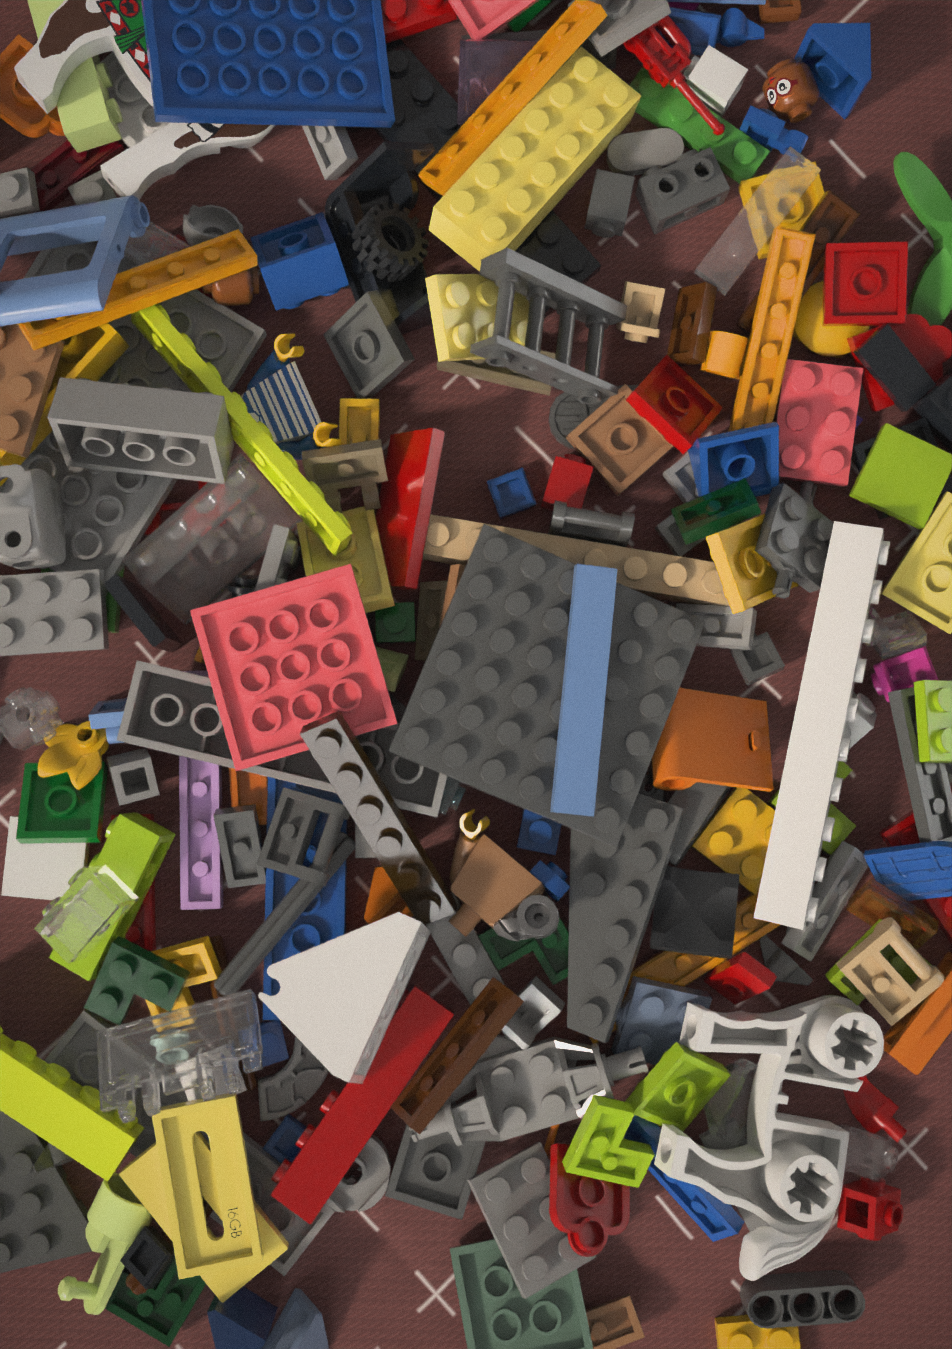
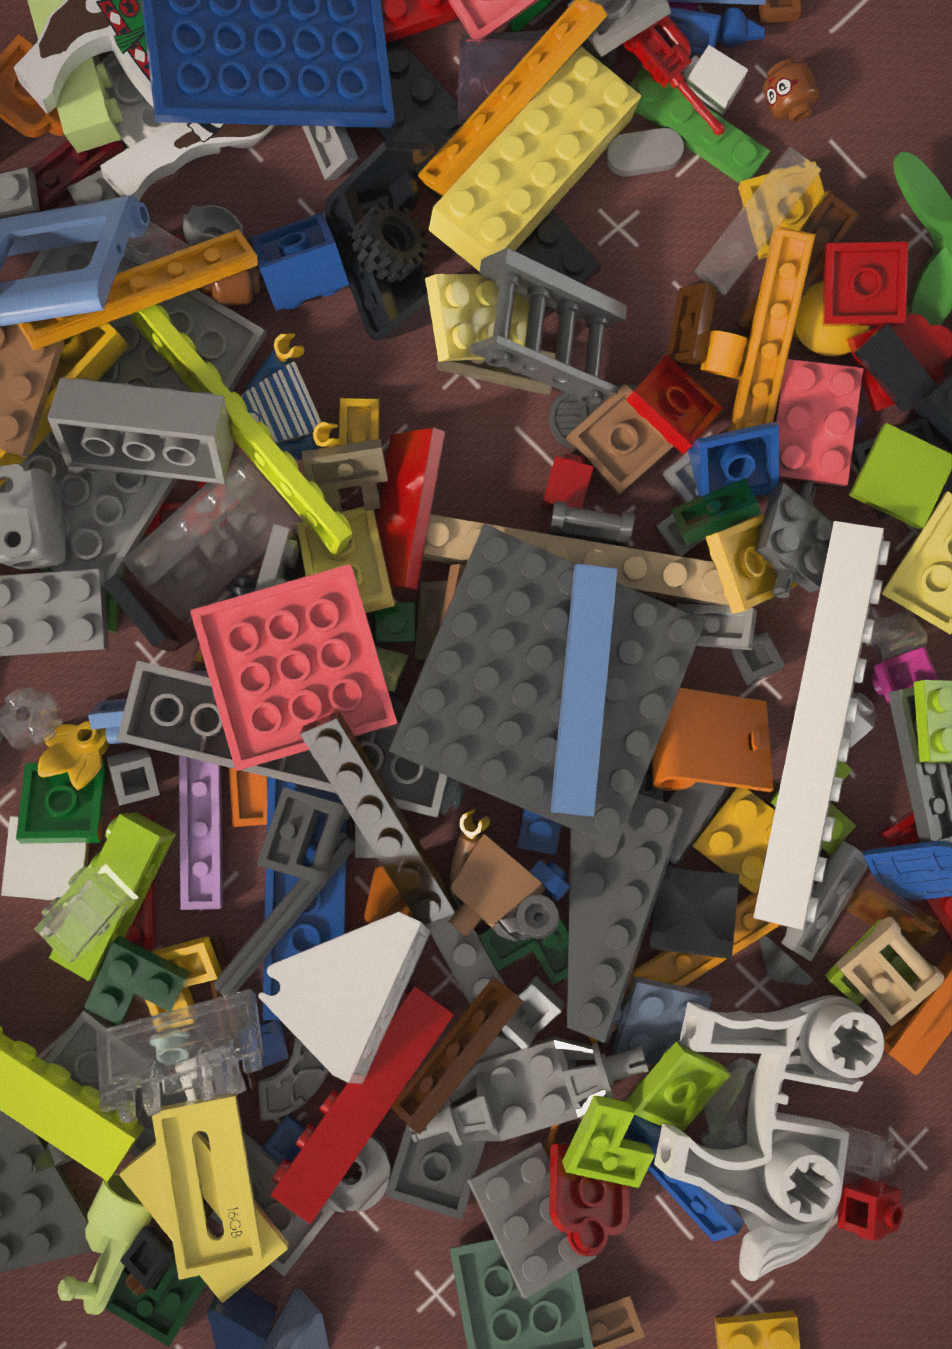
(240, 845): dark grey plate -> none
(368, 345): dark grey plate -> none
(511, 493): blue tile -> none
(609, 203): dark grey brick -> none
(642, 311): tan bracket -> none
(681, 189): dark grey brick -> none
(740, 978): red plate -> none
(770, 132): blue plate -> none
(817, 1310): dark grey beam -> none
(839, 62): blue slope -> none
(874, 1110): red bar -> none

